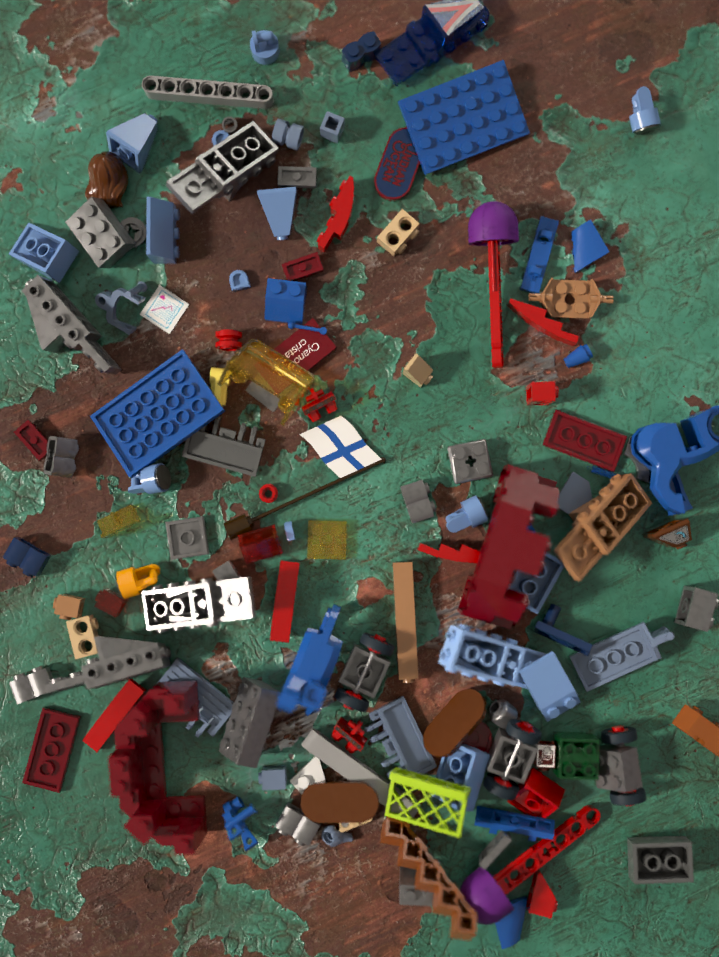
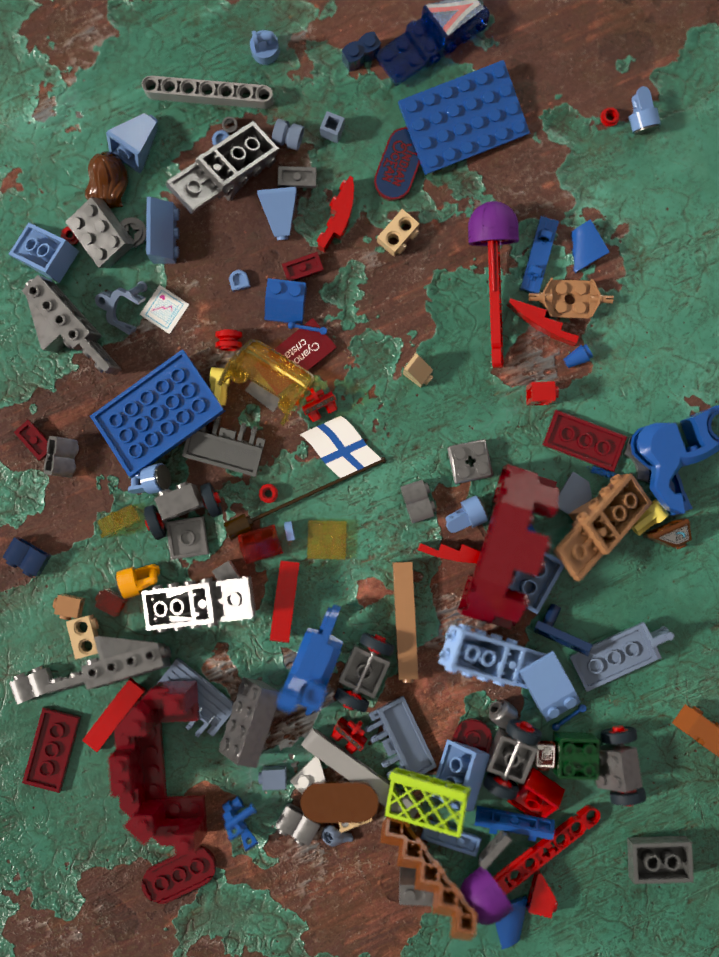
(73, 240): none -> red plate
(178, 875): none -> dark red tile
(179, 502): none -> brick
(454, 723): reddish brown tile -> none
(467, 843): none -> medium blue tile
(581, 708): none -> blue hinge
(609, 112): none -> red plate
(651, 516): none -> light yellow piece
(696, 608): flat silver brick -> none

